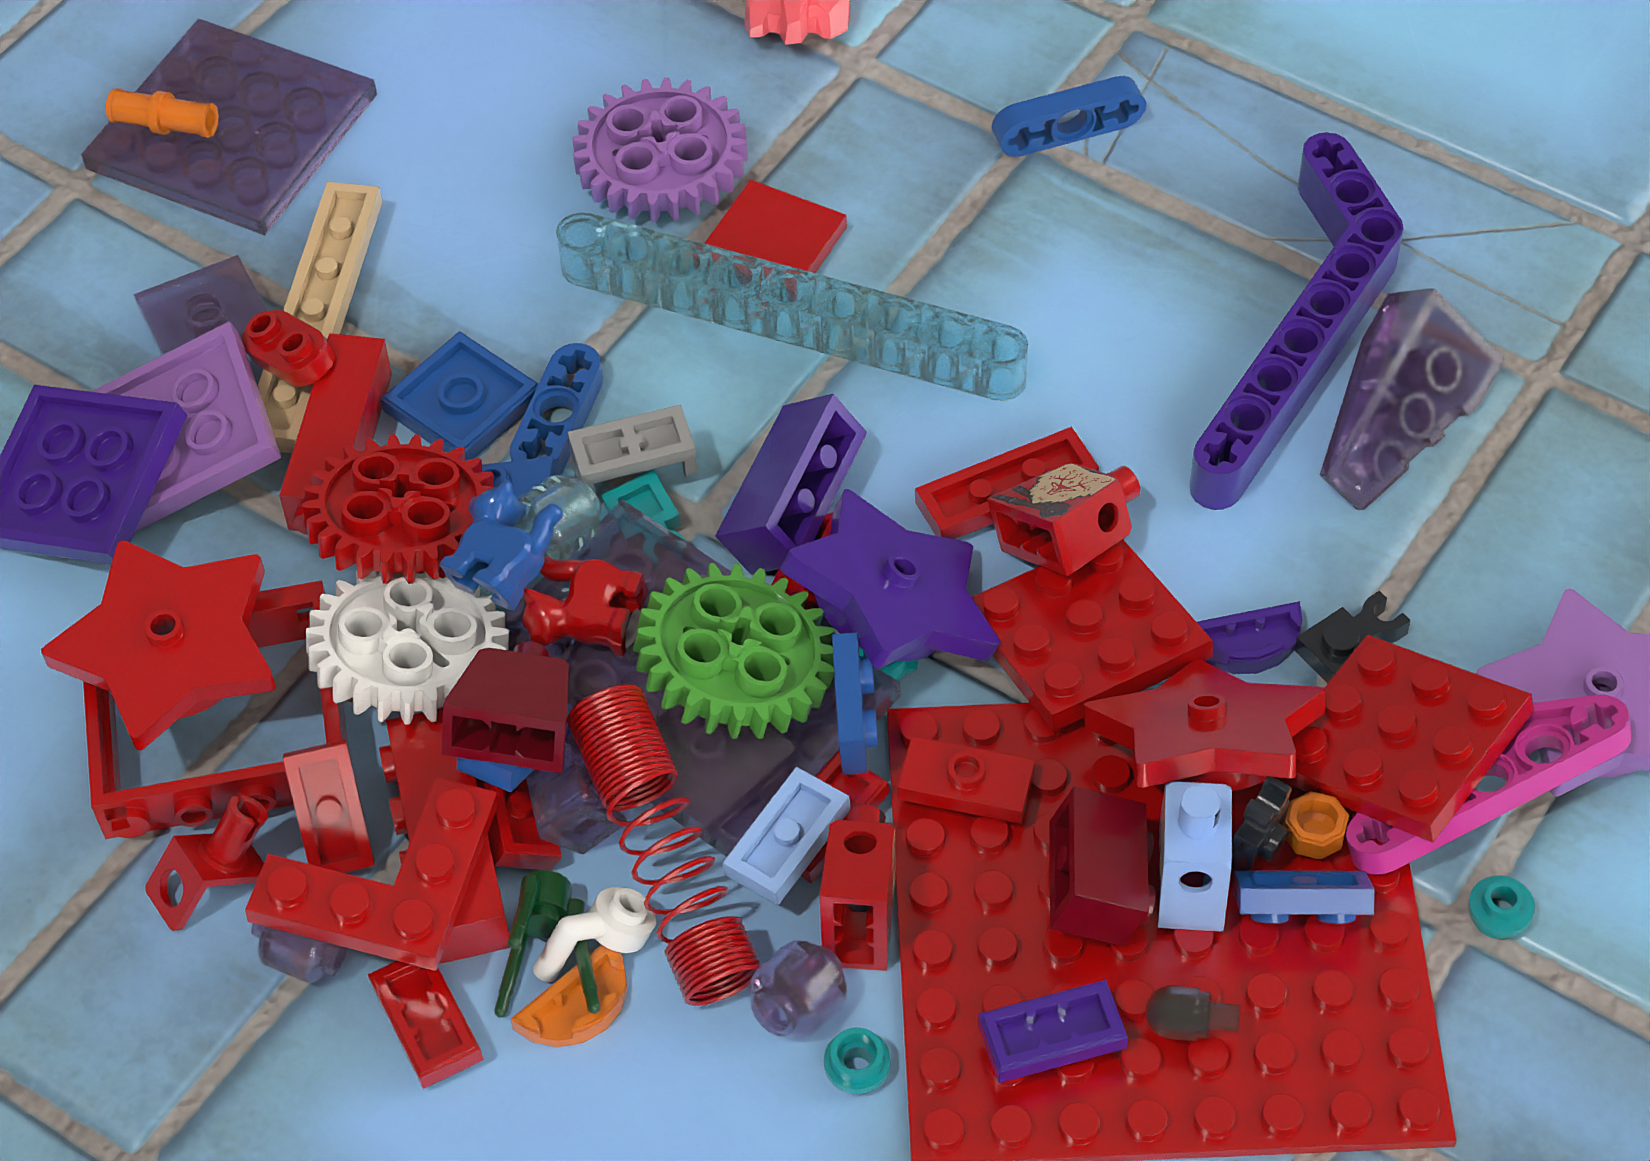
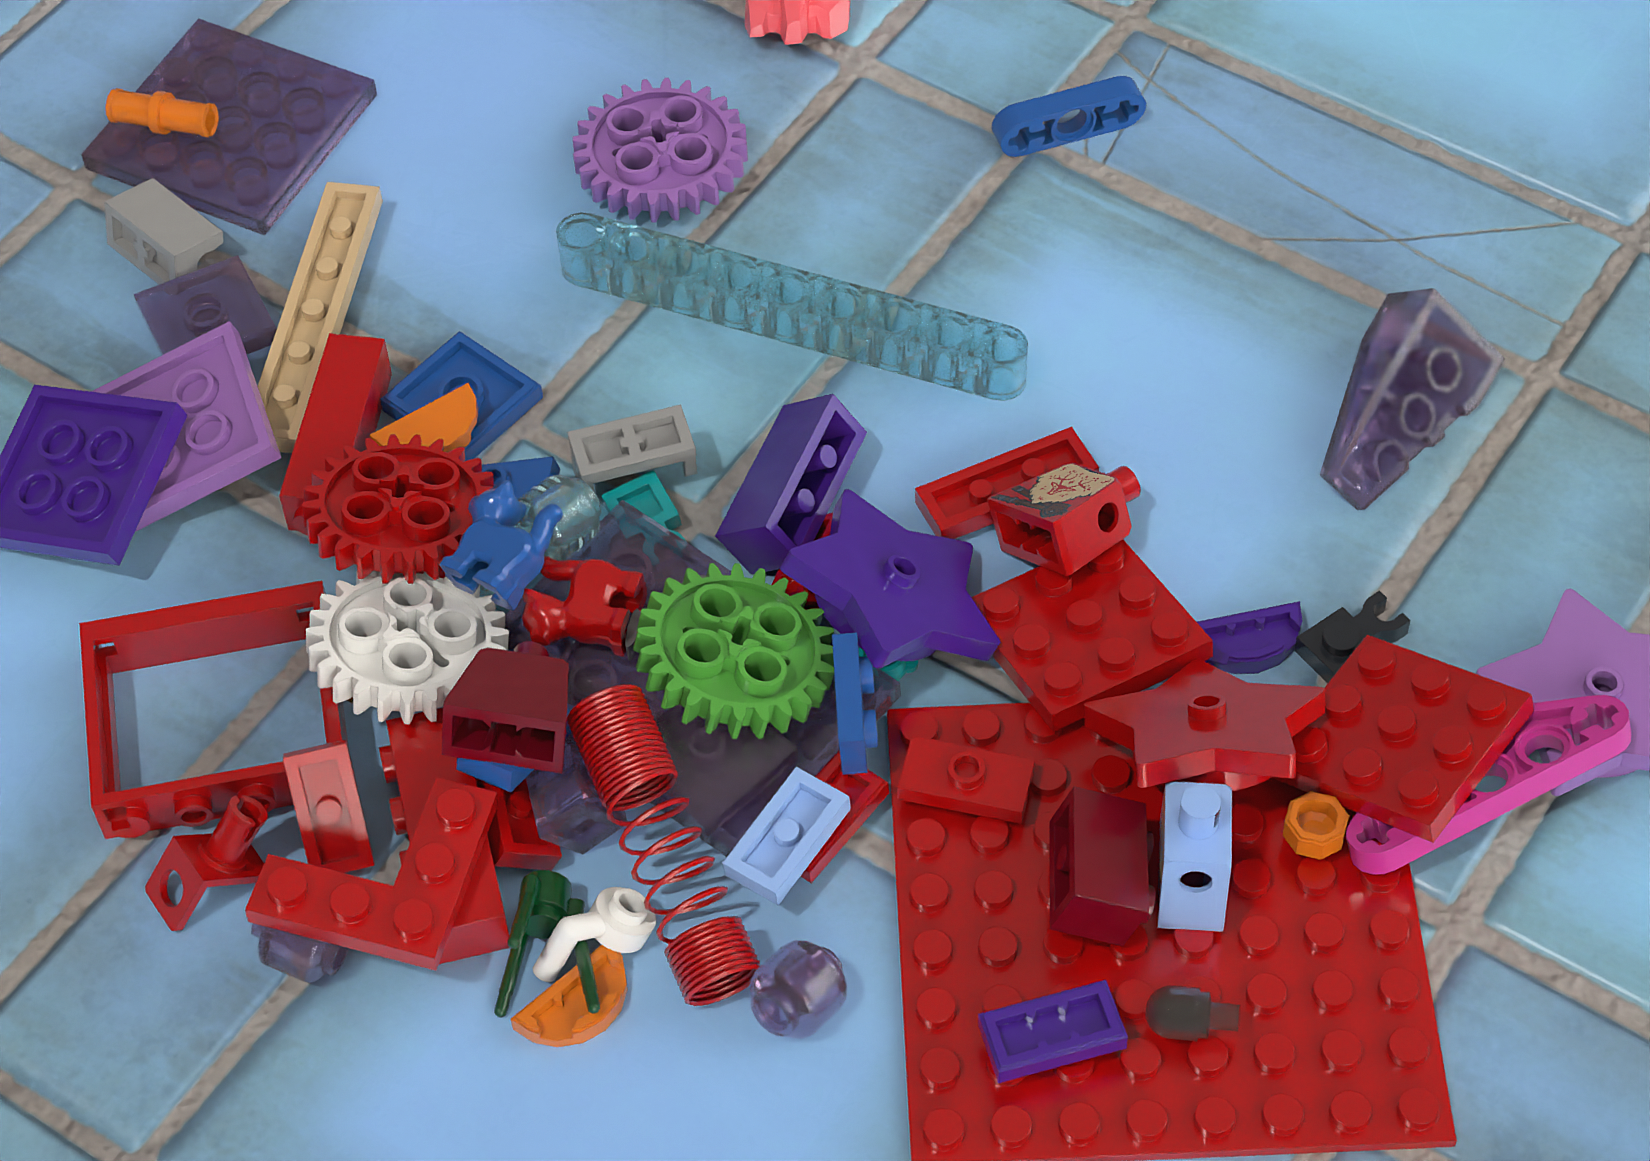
(159, 232): none -> light grey hinge
(167, 639): red plate -> none
(287, 347): red plate -> none
(425, 1021): red plate -> none
(445, 418): none -> orange tile
(553, 392): blue beam -> none
(779, 228): red tile -> none
(852, 1044): teal plate -> none
(859, 872): red torso -> none
(1262, 830): black plate -> none
(1315, 329): dark purple beam -> none
(1328, 894): plate -> none
(1496, 921): teal plate -> none

